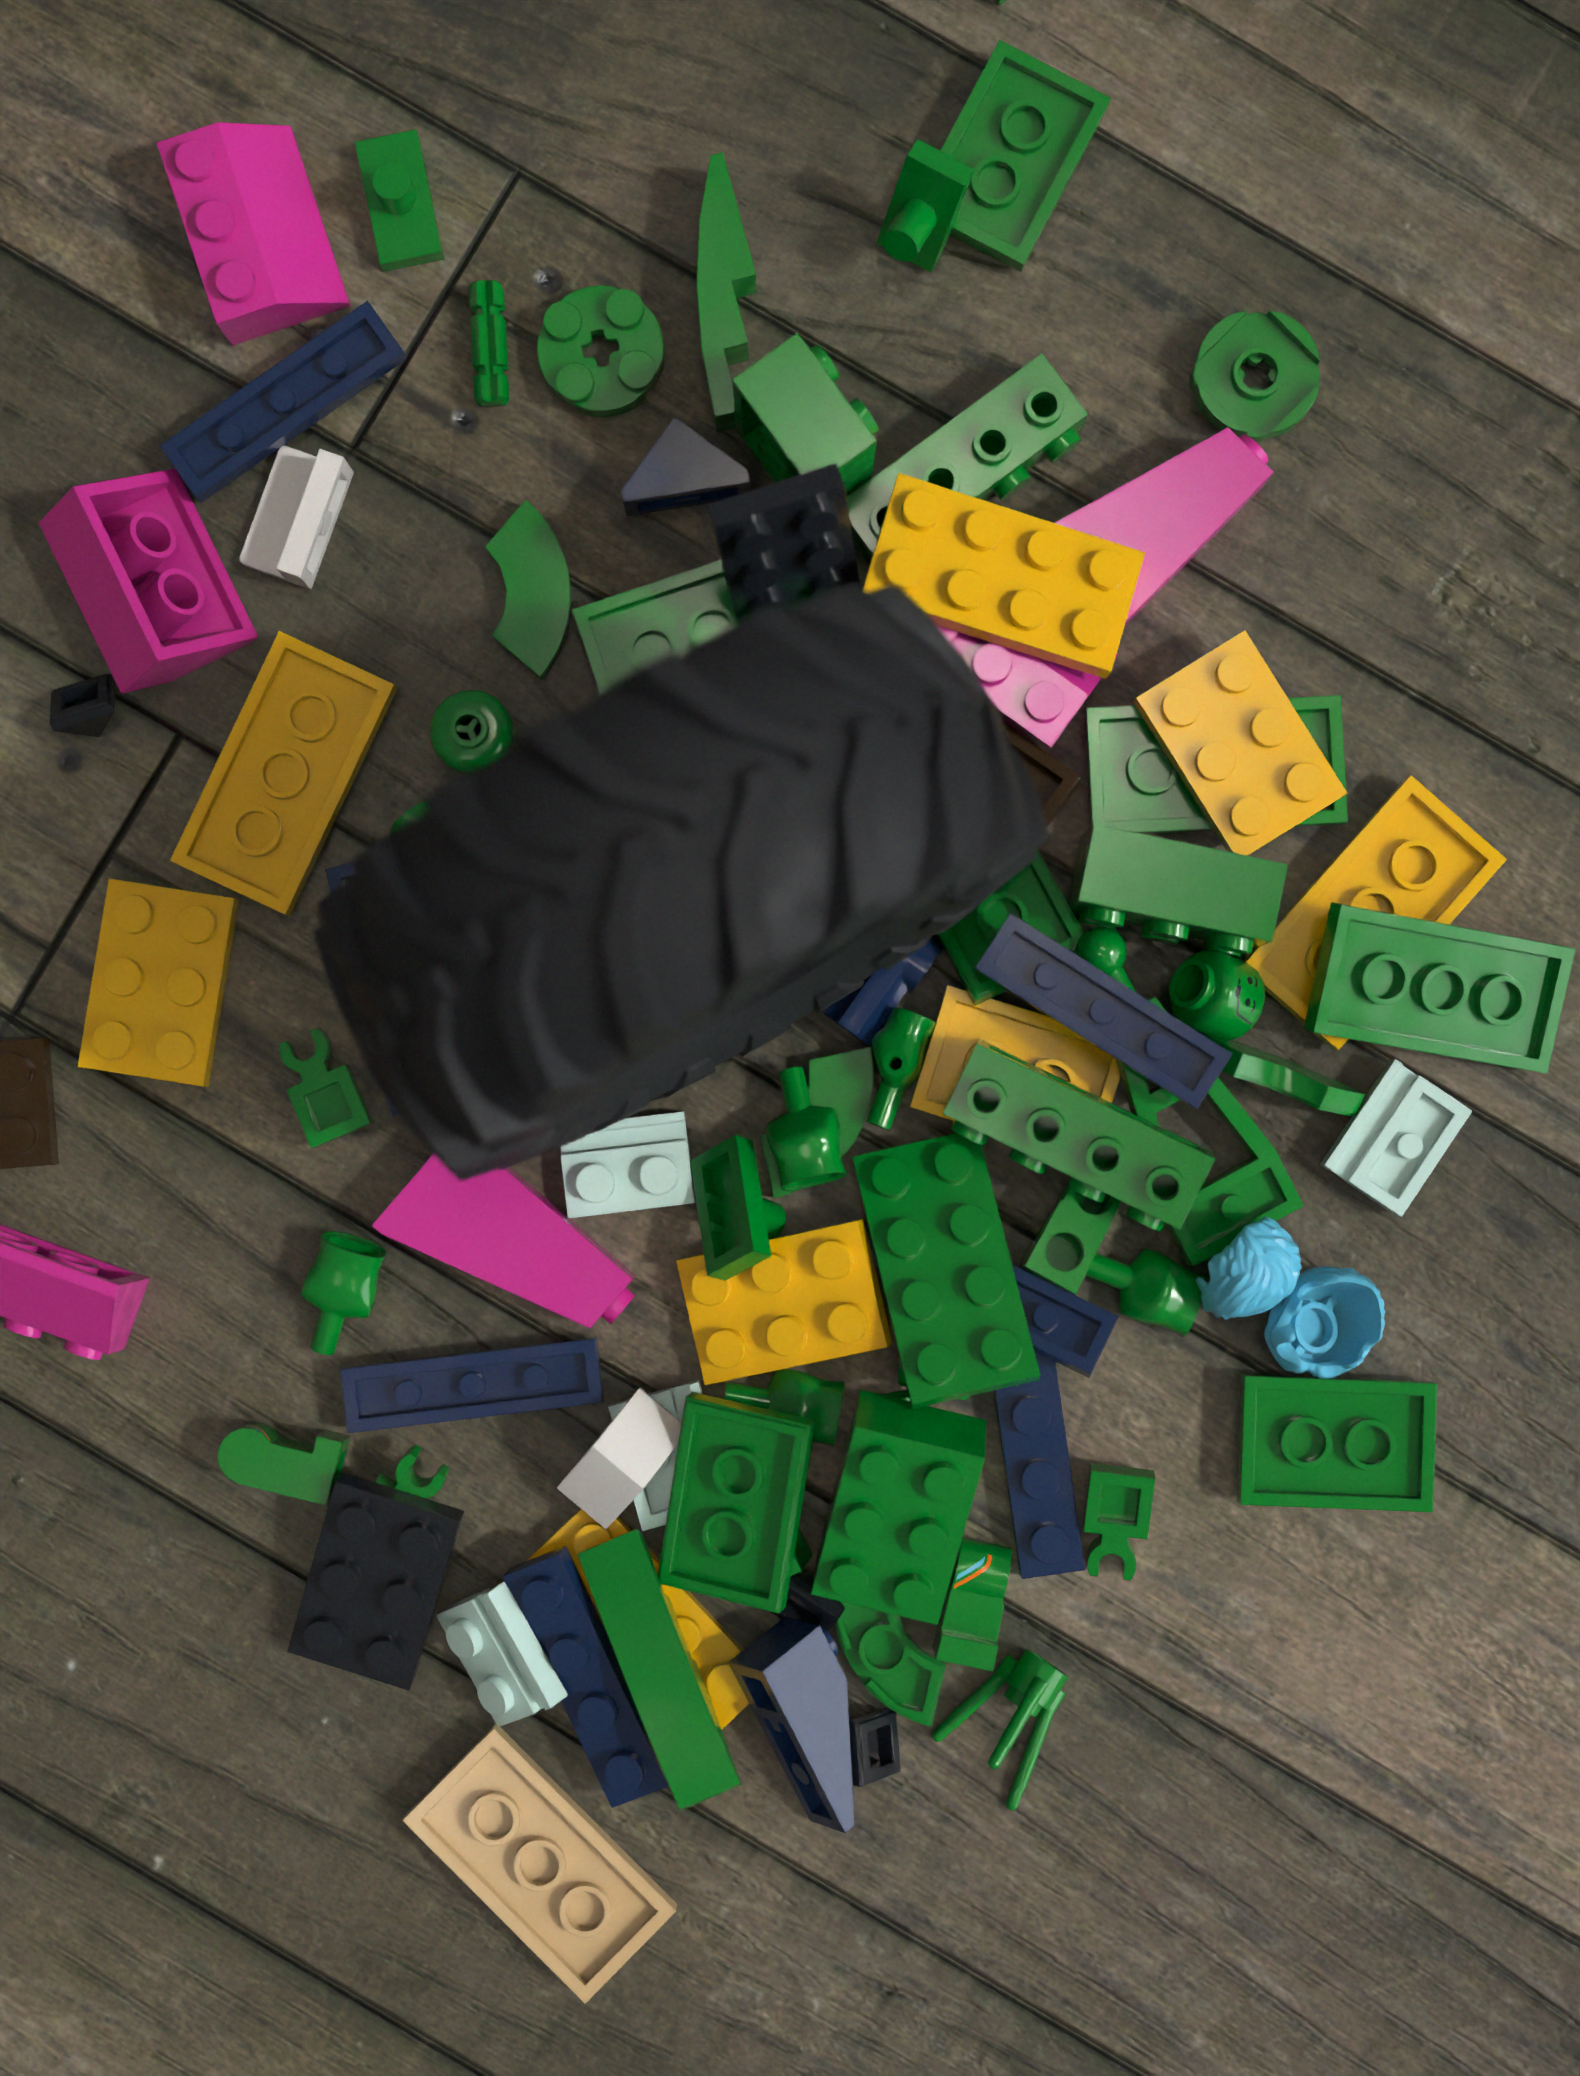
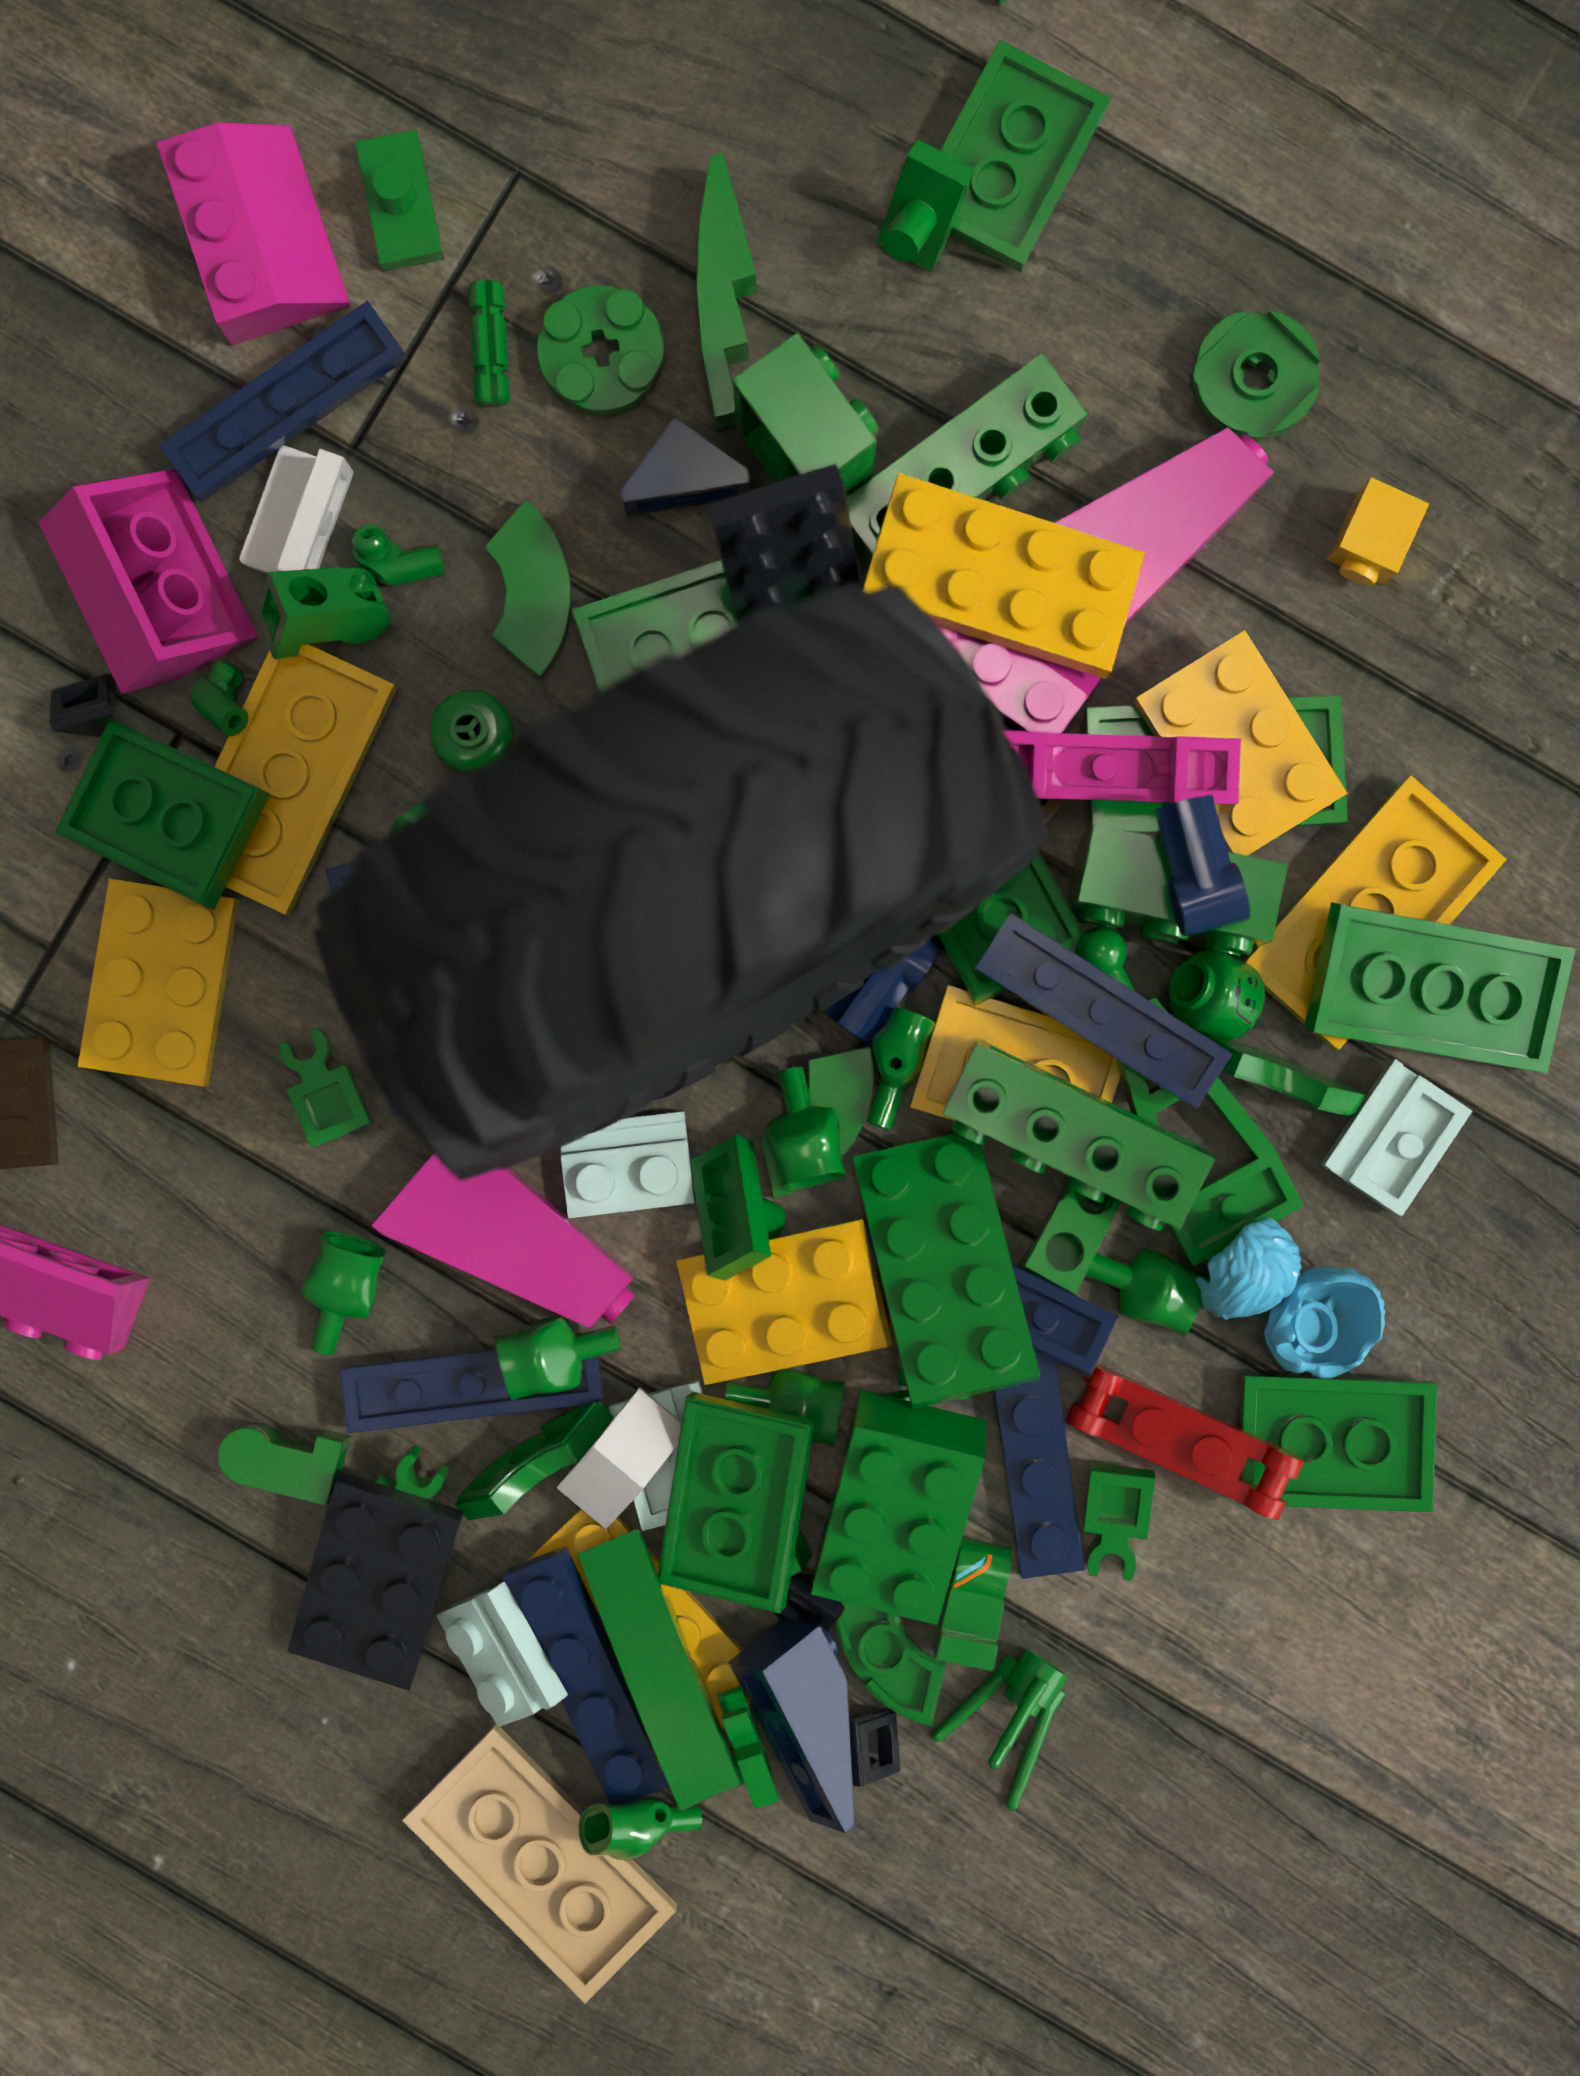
(162, 813): none -> green tile
(216, 696): none -> green arm
(319, 608): none -> green leg
(390, 562): none -> green arm
(517, 1471): none -> green tile
(549, 1356): none -> green piece
(632, 1827): none -> green piece
(747, 1748): none -> green plate
(1130, 766): none -> dark pink slope
(1185, 1440): none -> red plate
(1204, 884): none -> dark blue piece
(1377, 533): none -> yellow brick

